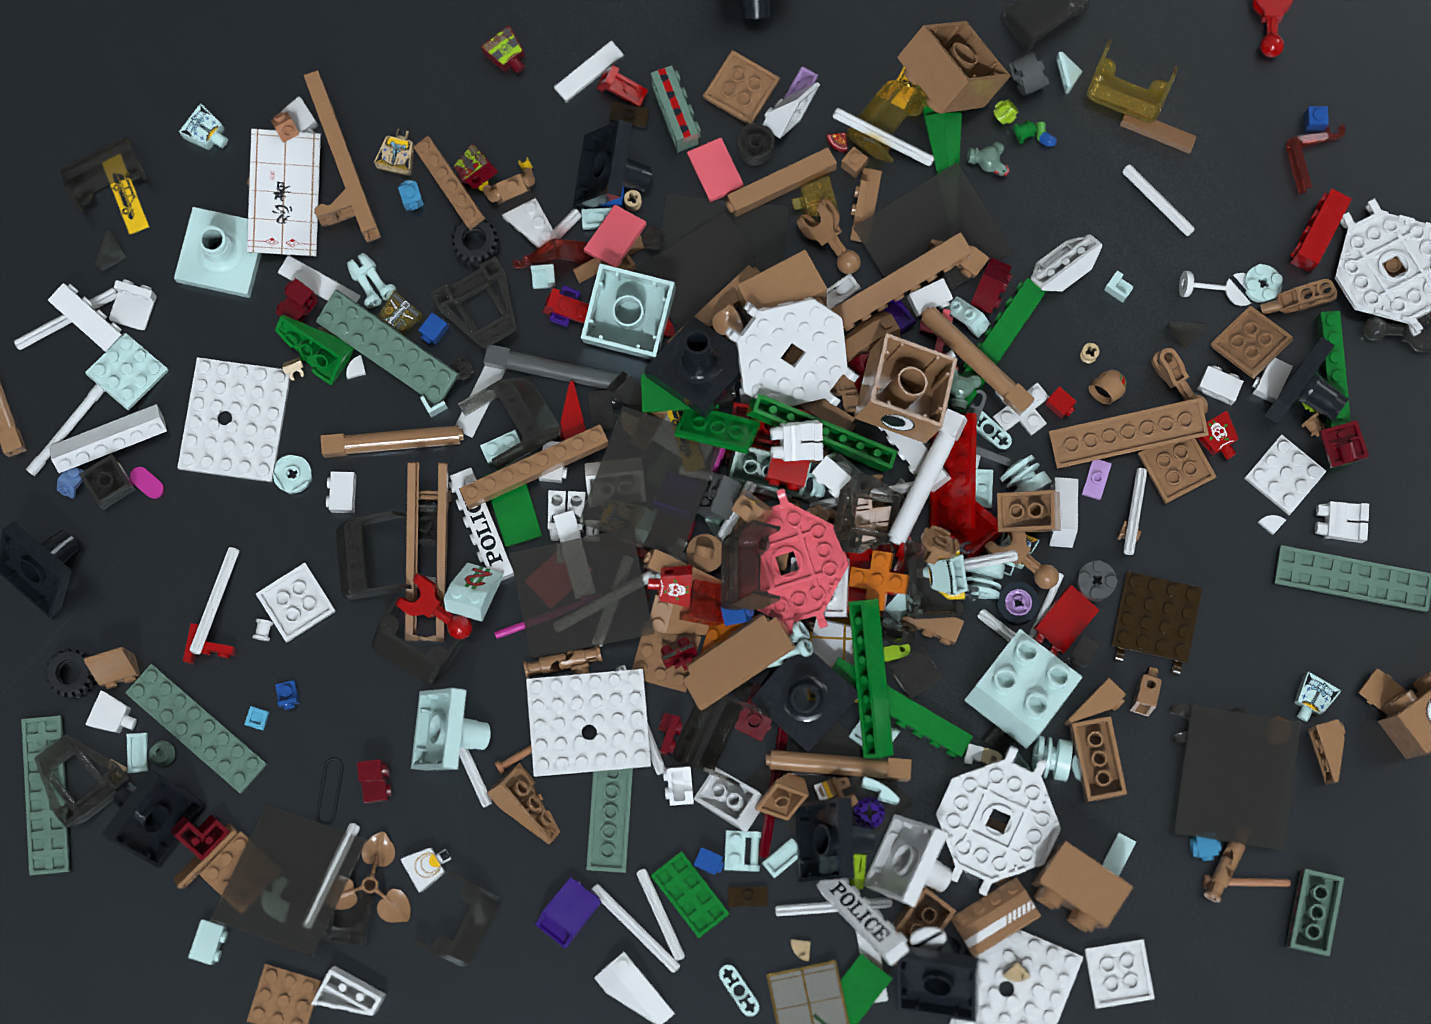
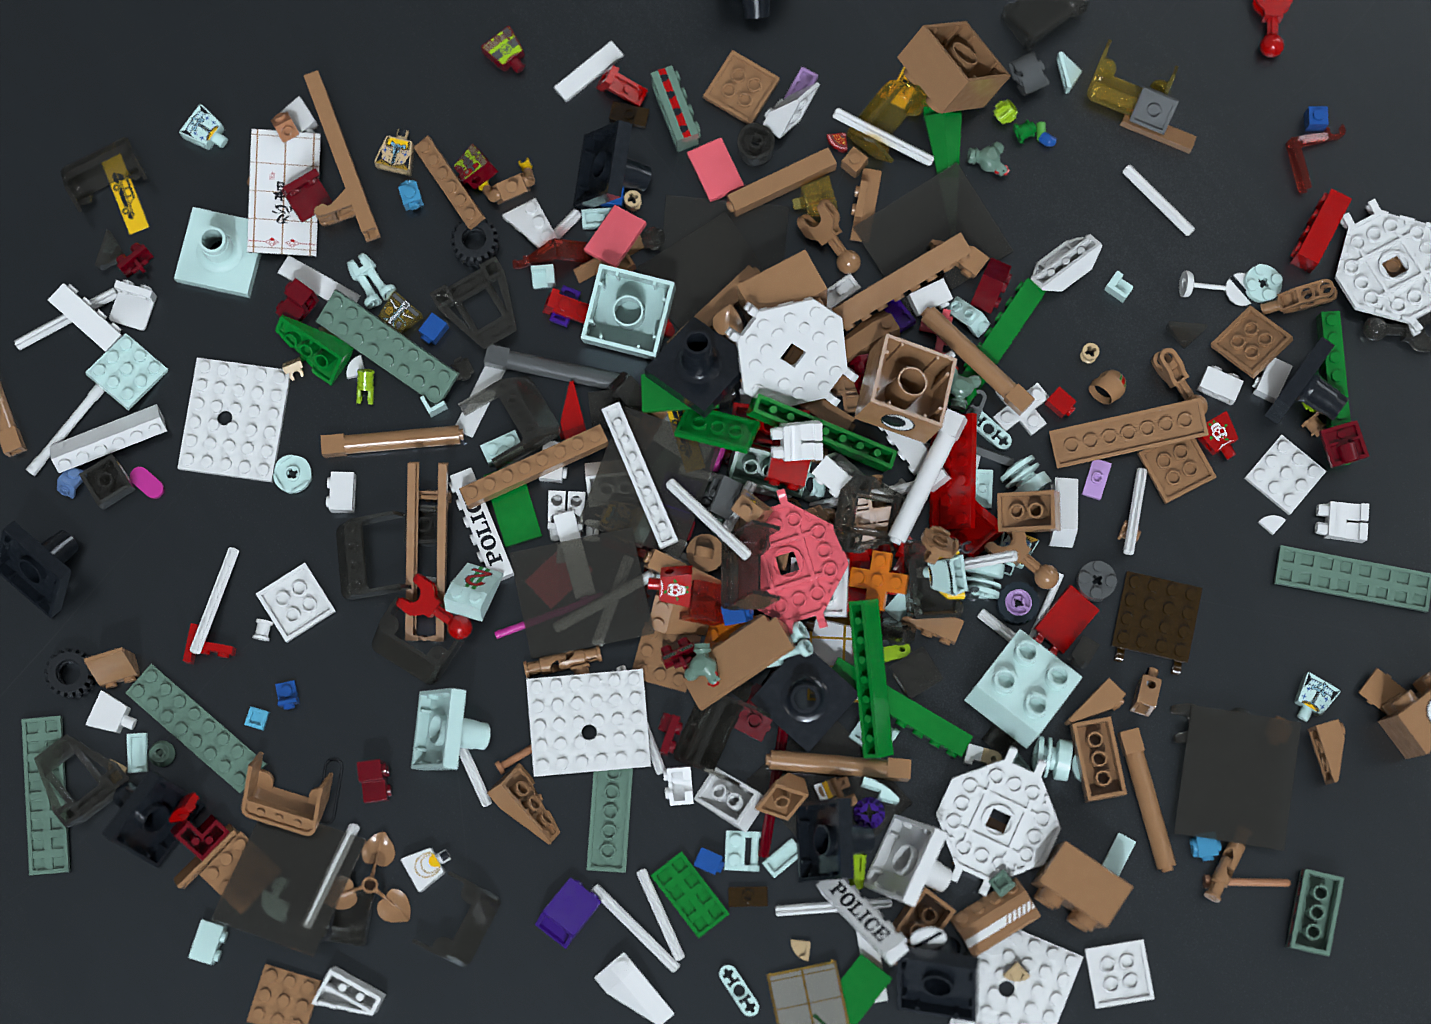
(135, 261): none -> dark red hips
(185, 806): none -> red slope
(280, 806): none -> medium nougat windscreen
(306, 194): none -> dark red bracket
(365, 383): none -> lime hinge
(639, 475): none -> white plate
(702, 665): none -> sand green animal
(708, 519): none -> white axle
(1002, 883): none -> sand green tile
(1133, 750): none -> medium nougat brick
(1154, 110): none -> dark grey tile

